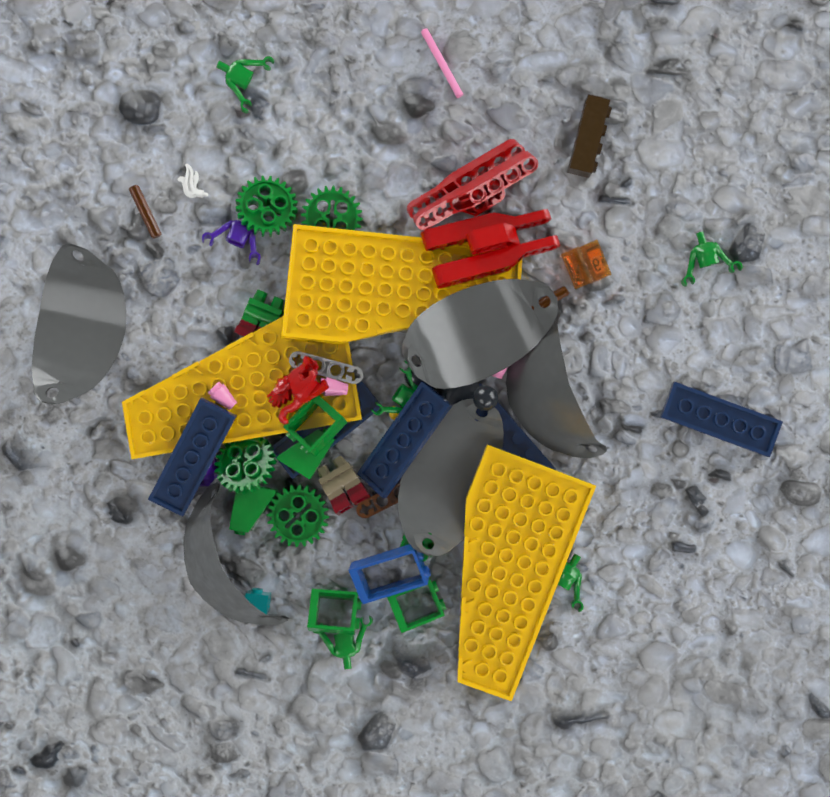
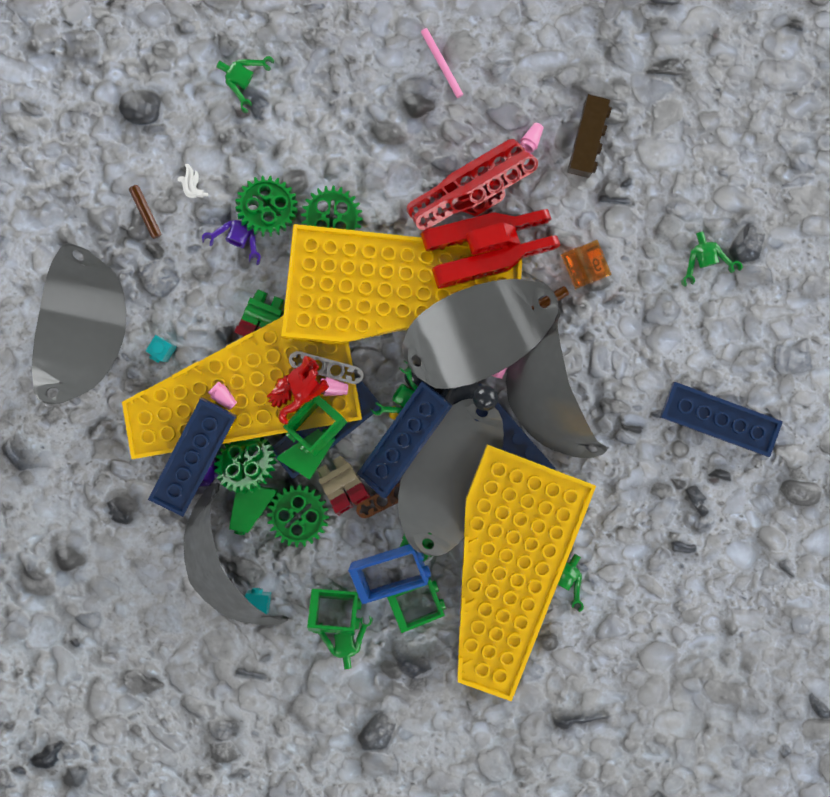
(160, 349): none -> teal brick
(532, 137): none -> bright pink cone

